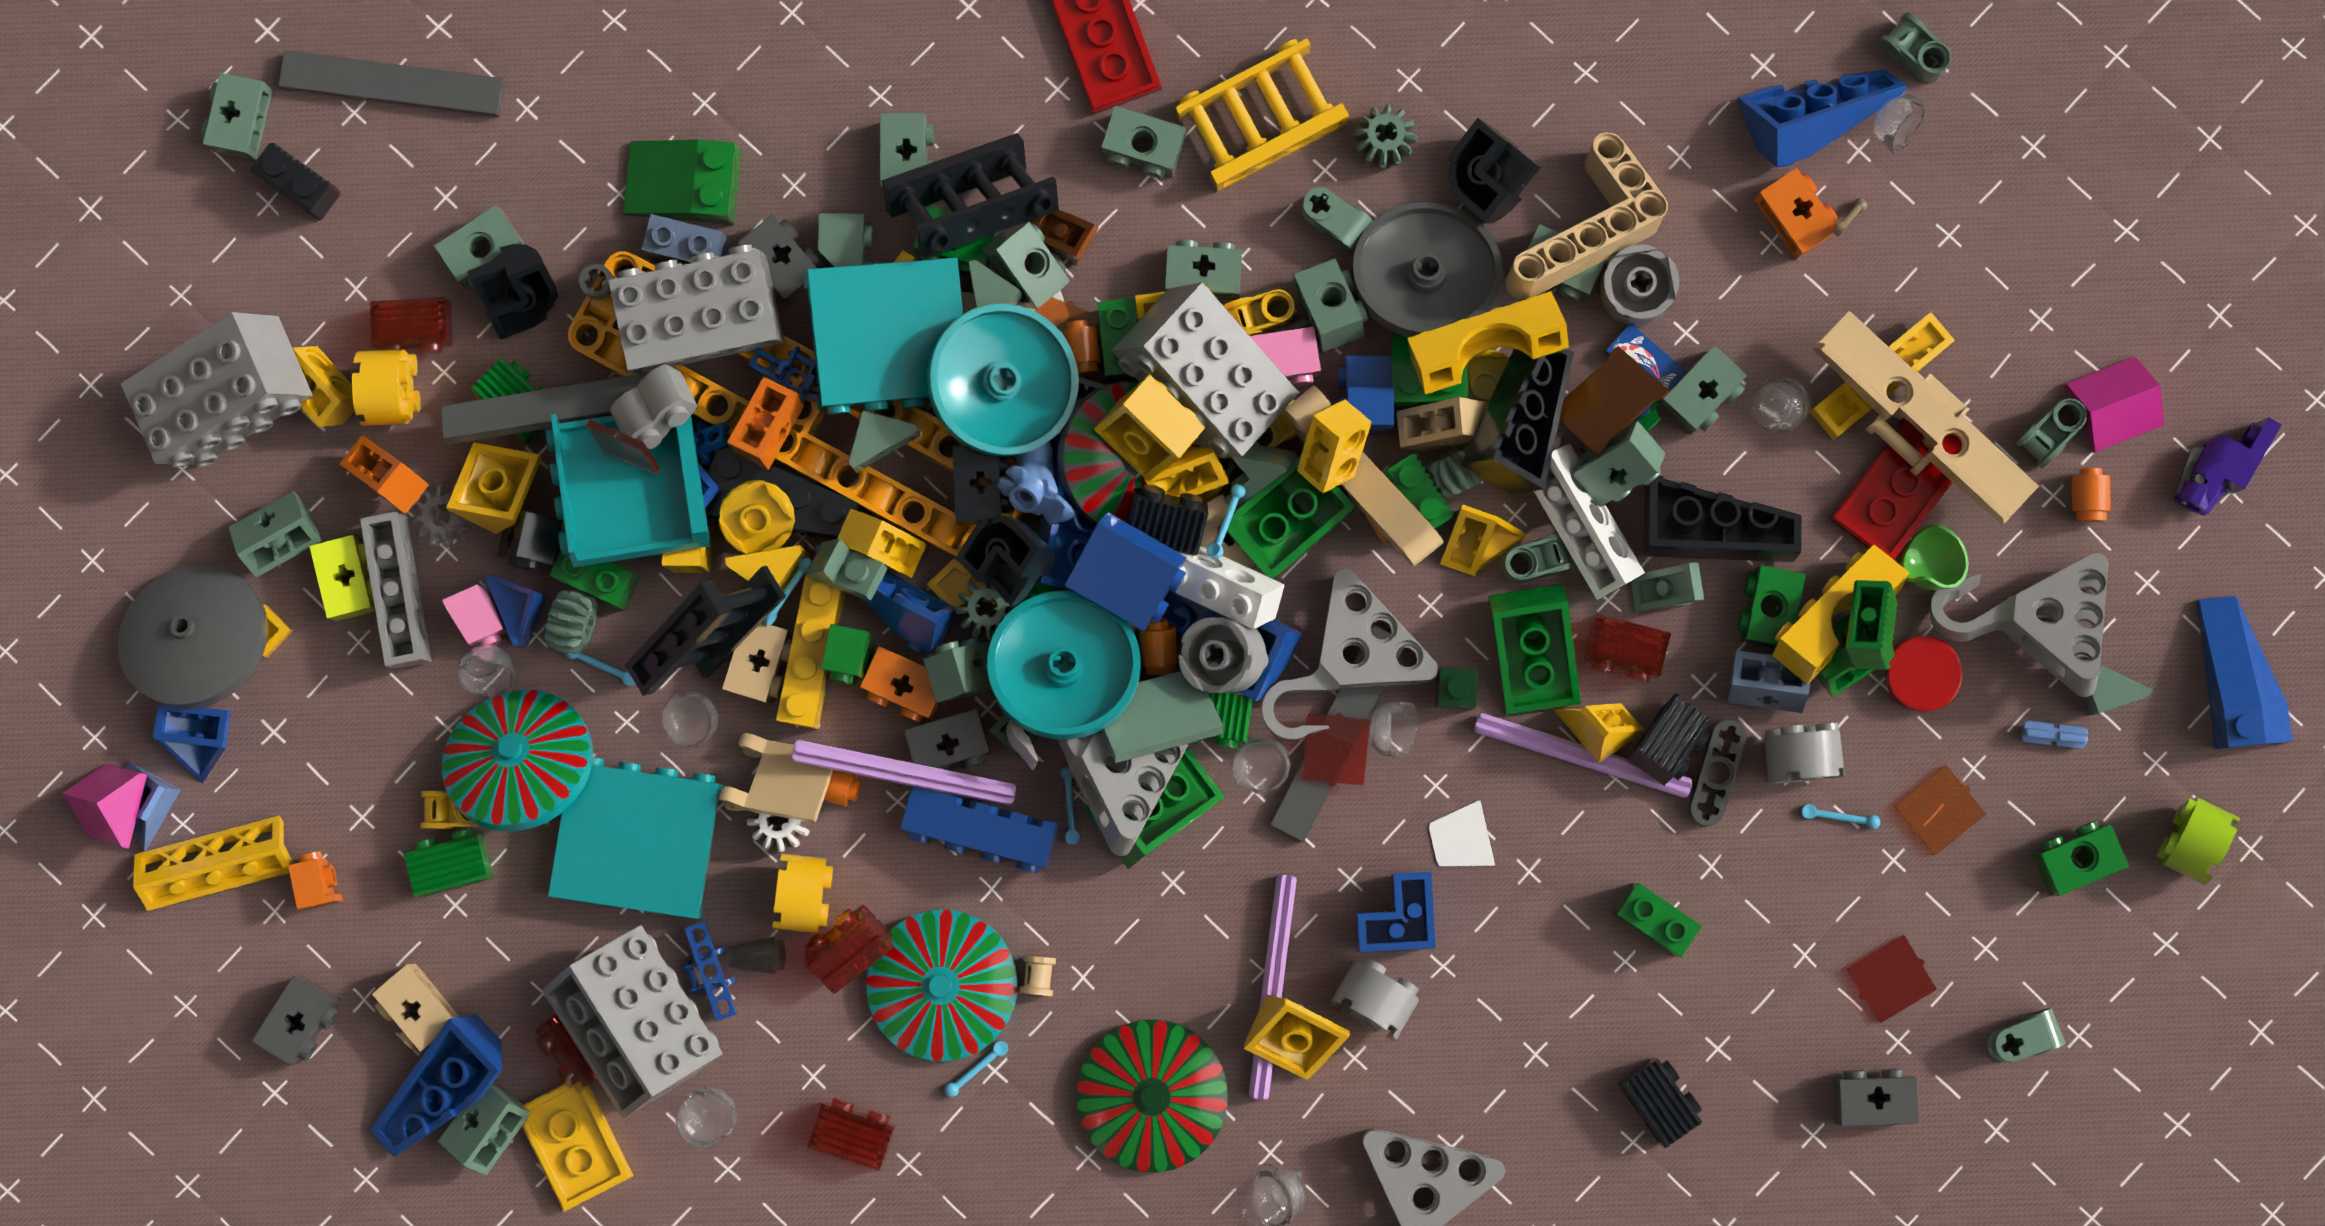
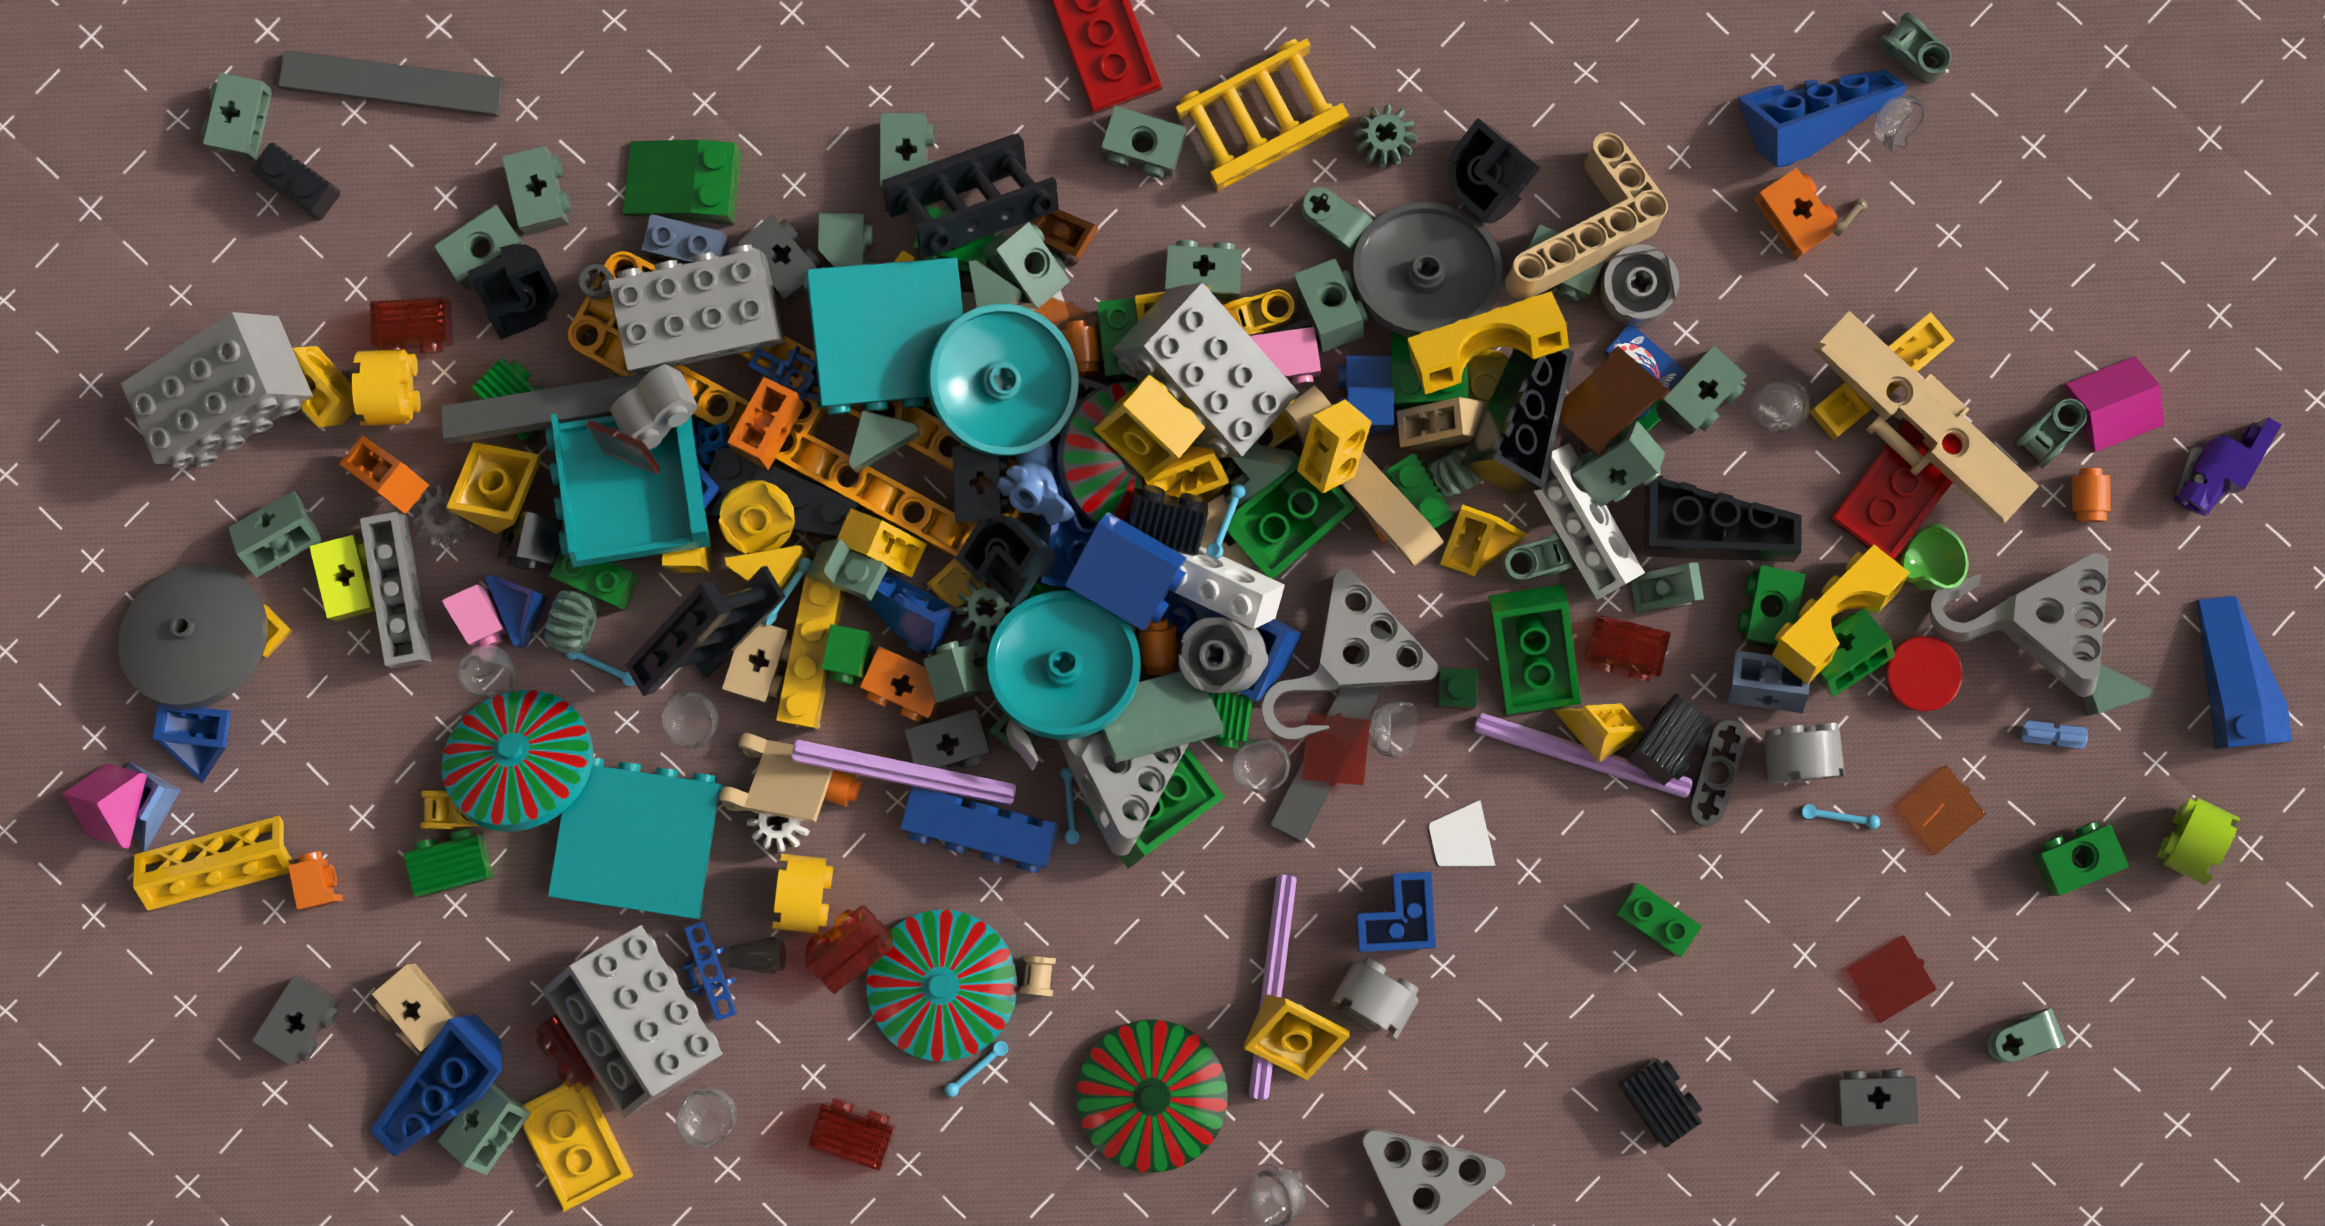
(523, 174): none -> sand green brick
(1871, 625): green brick -> none

